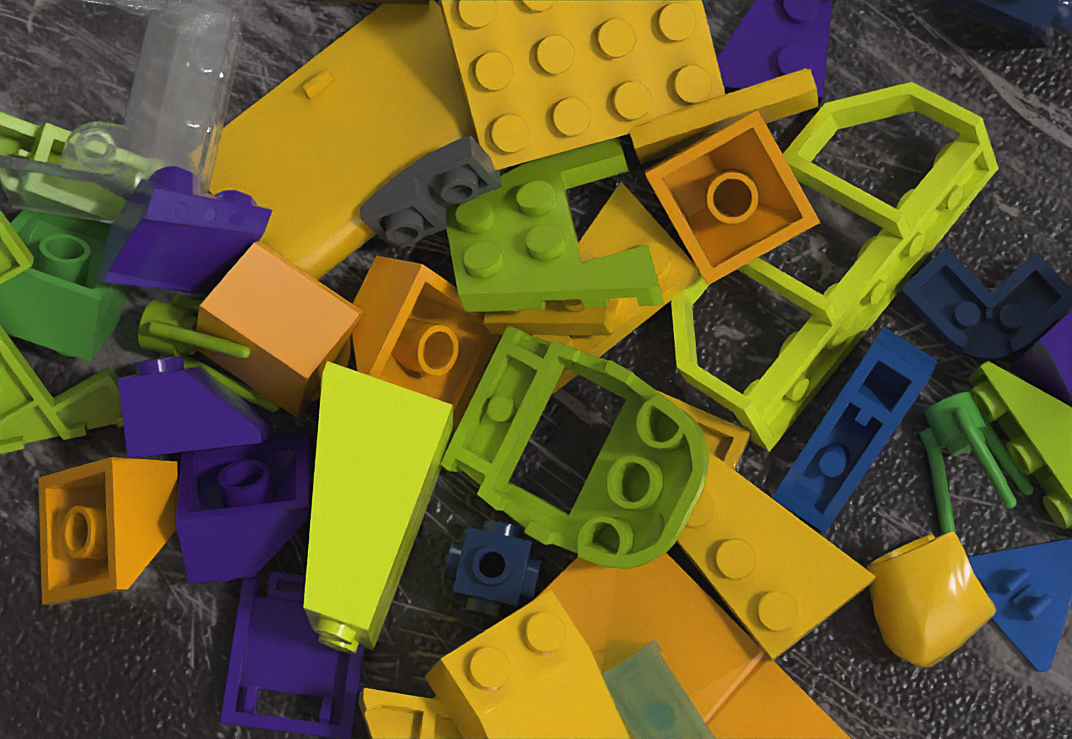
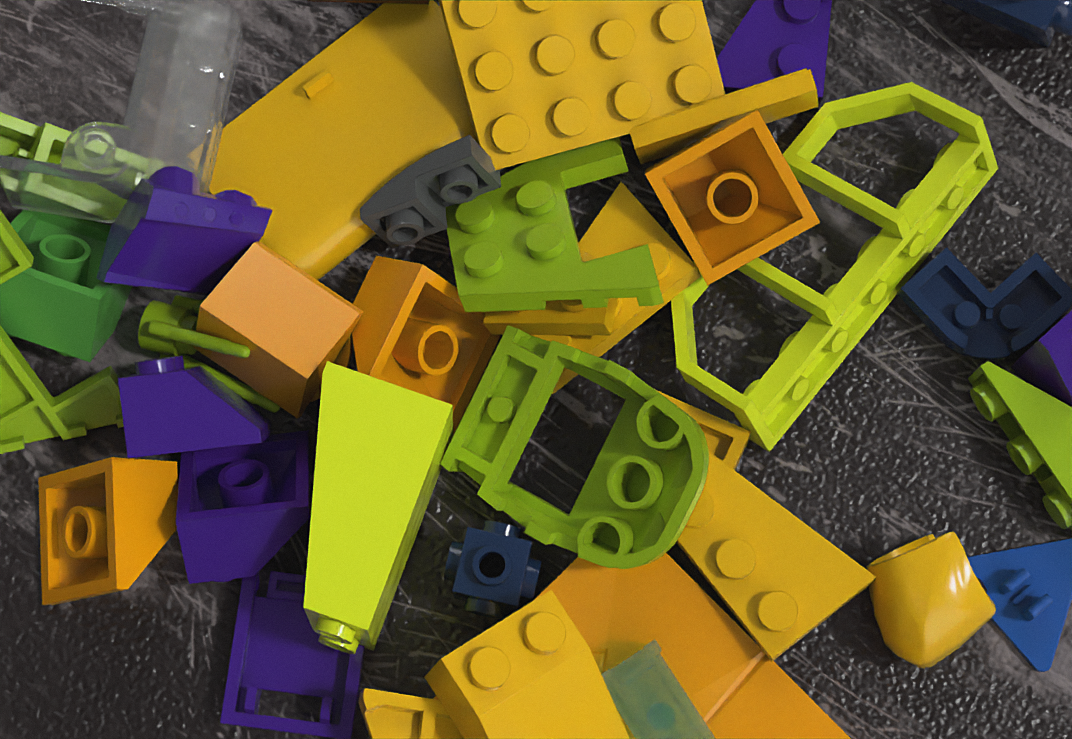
(855, 429): blue slope -> none
(963, 428): bright green plant -> none

